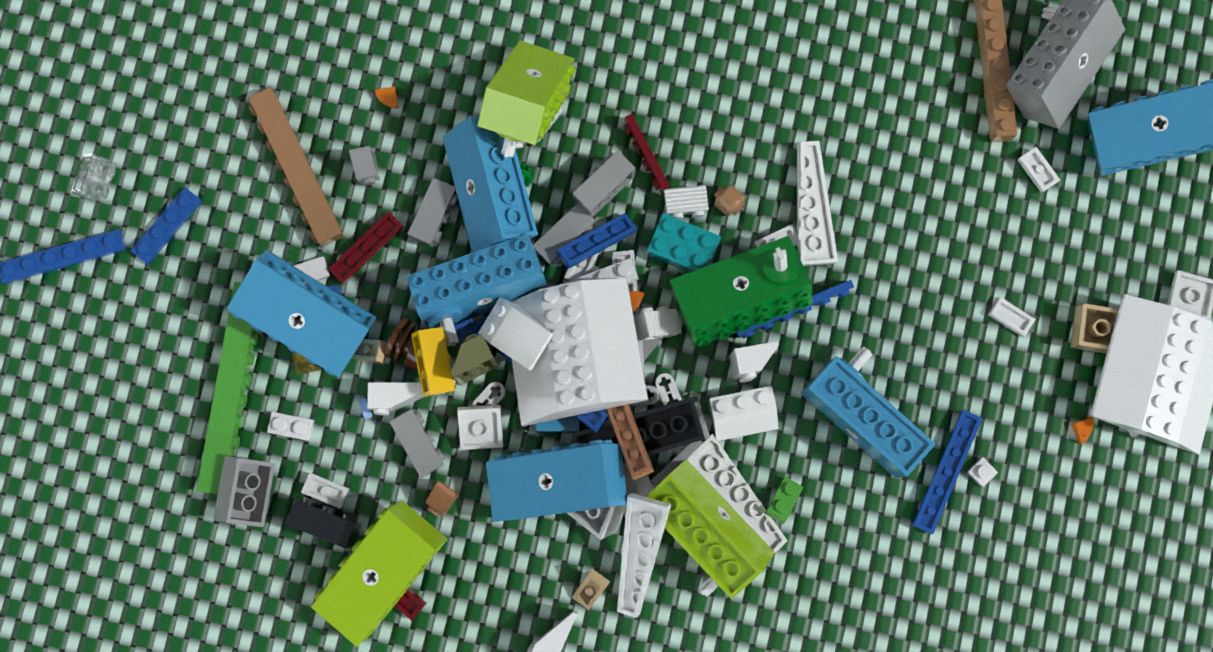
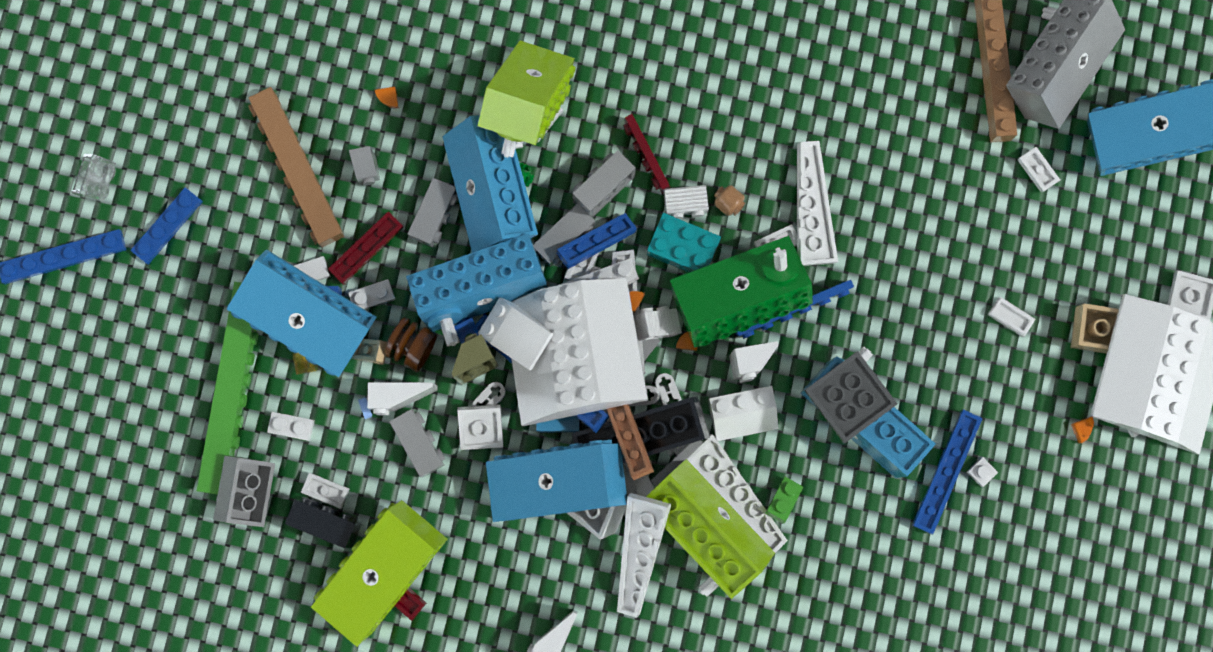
(372, 295): none -> white plate
(433, 361): yellow brick -> none
(441, 498): nougat slope -> none
(590, 589): tan slope -> none
(685, 343): none -> orange tile
(850, 397): none -> dark grey plate

